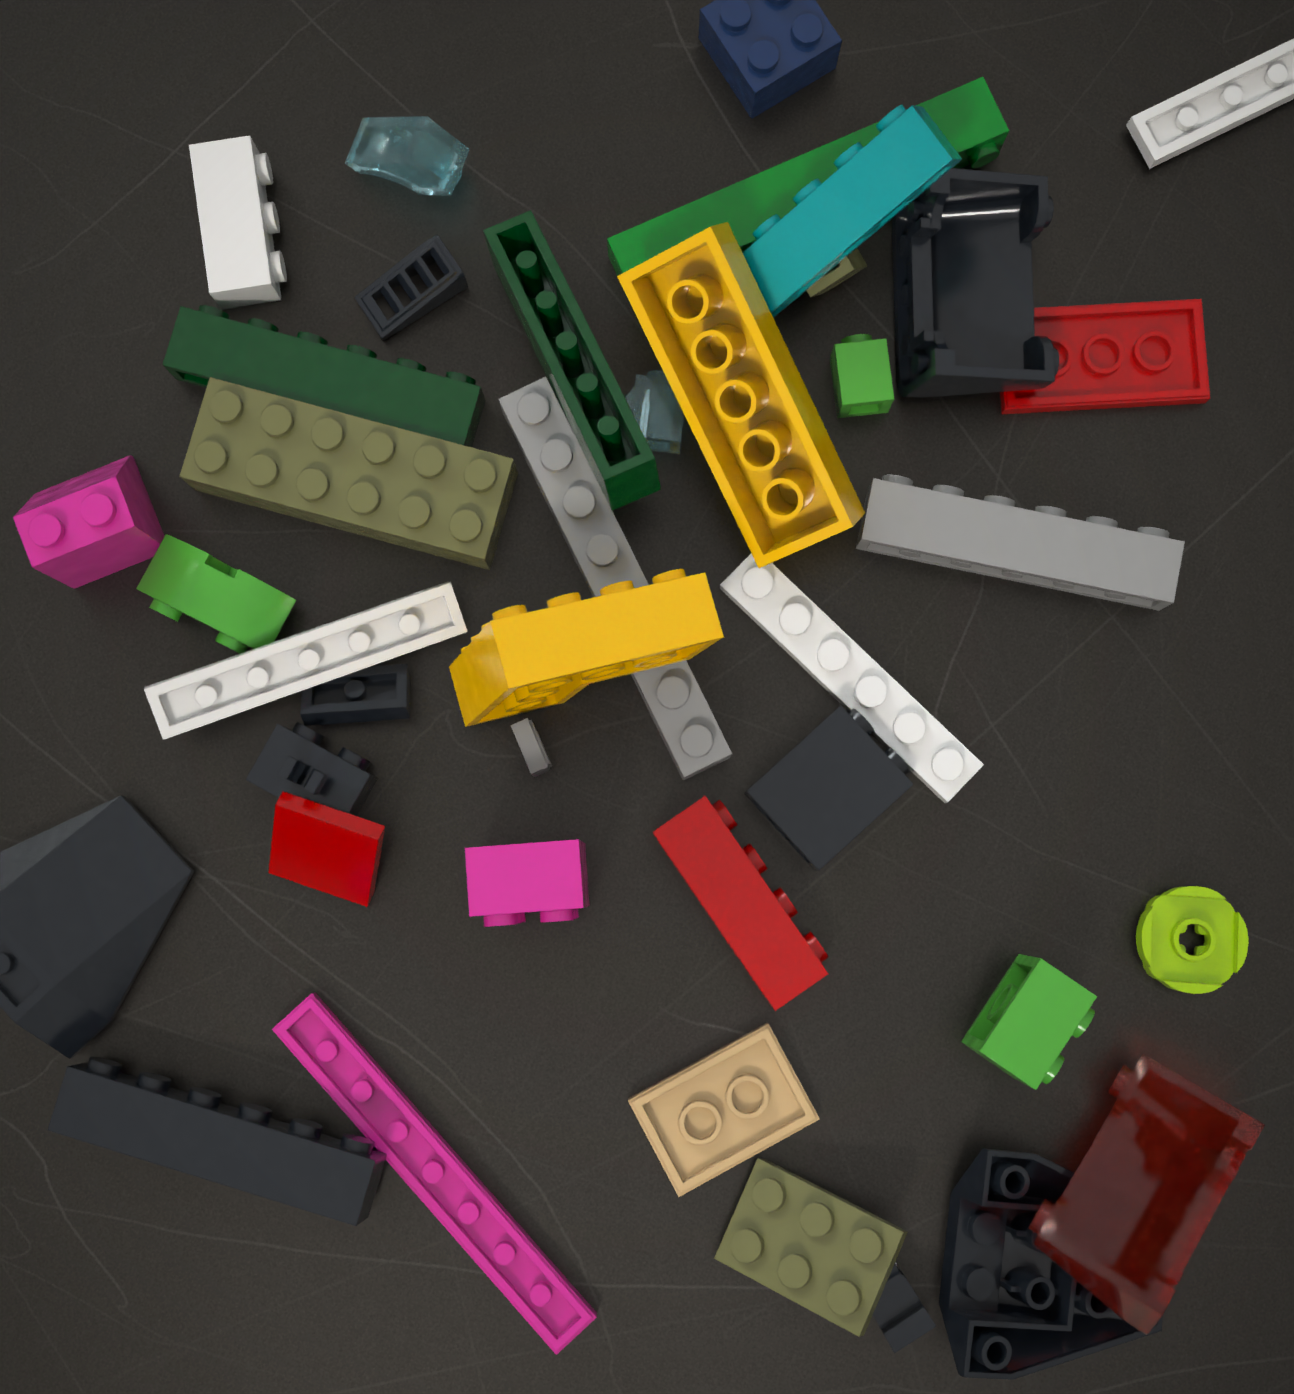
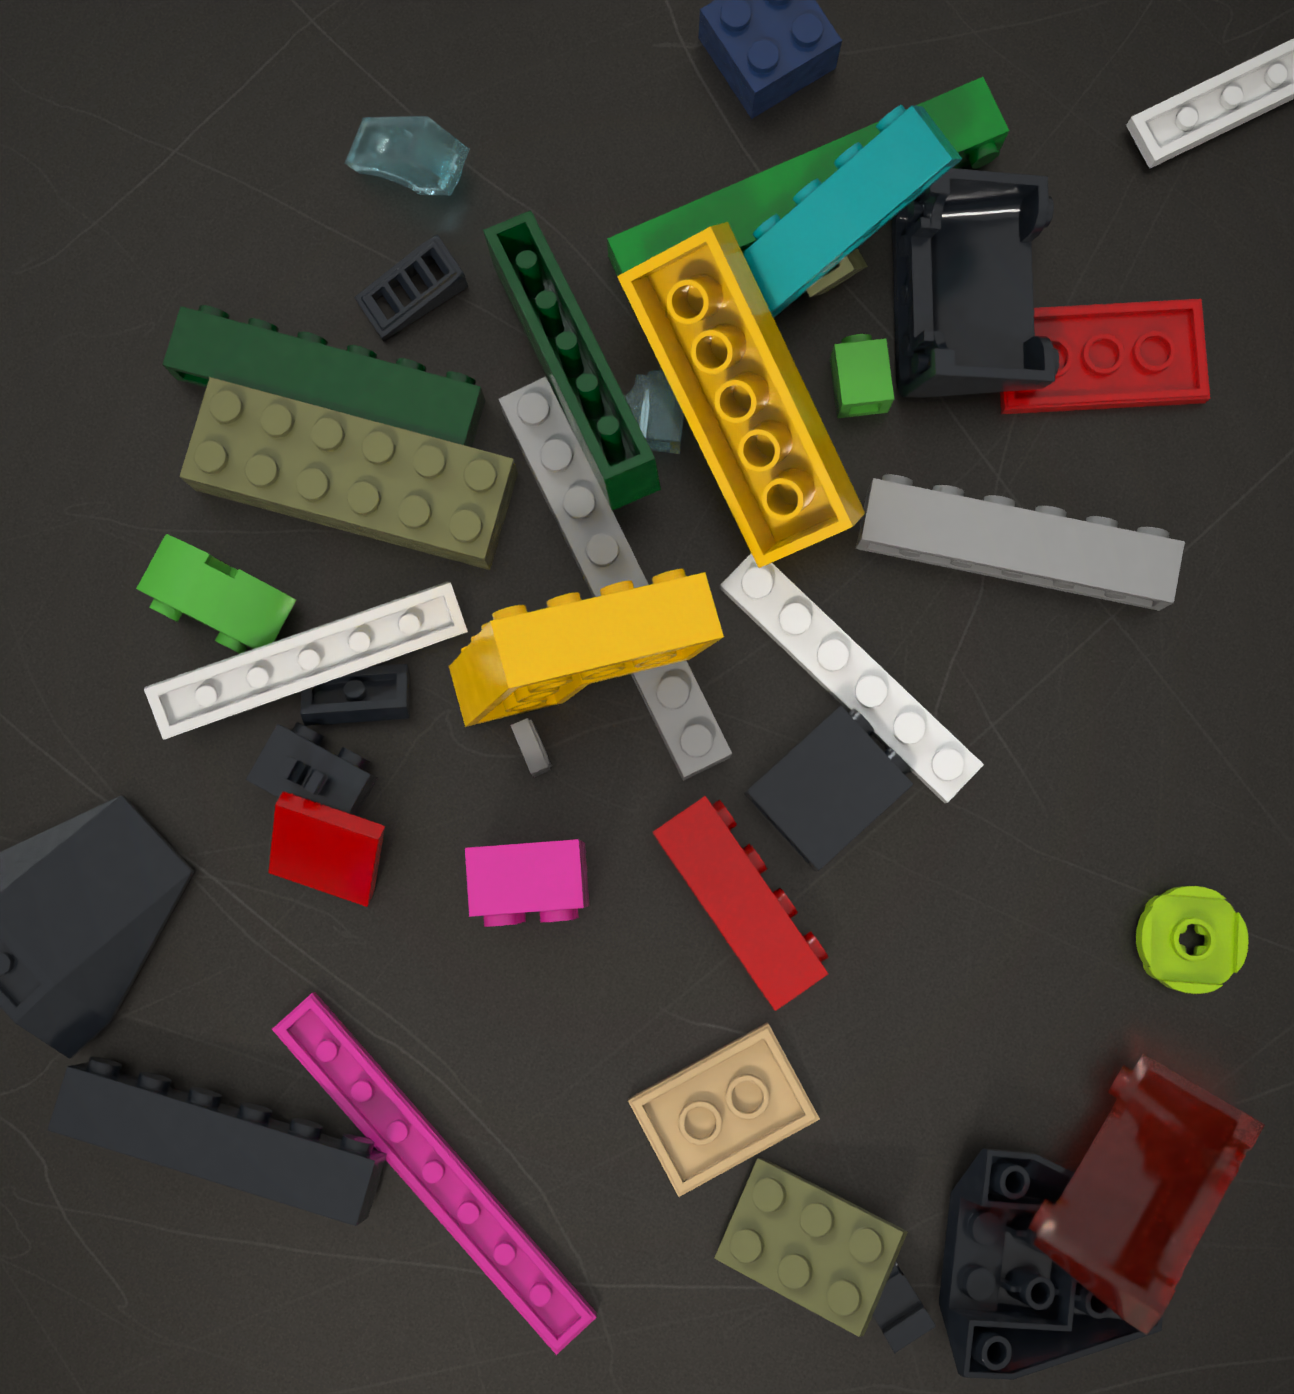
(90, 525): dark pink slope -> none
(237, 222): white brick -> none
(1031, 1021): bright green brick -> none

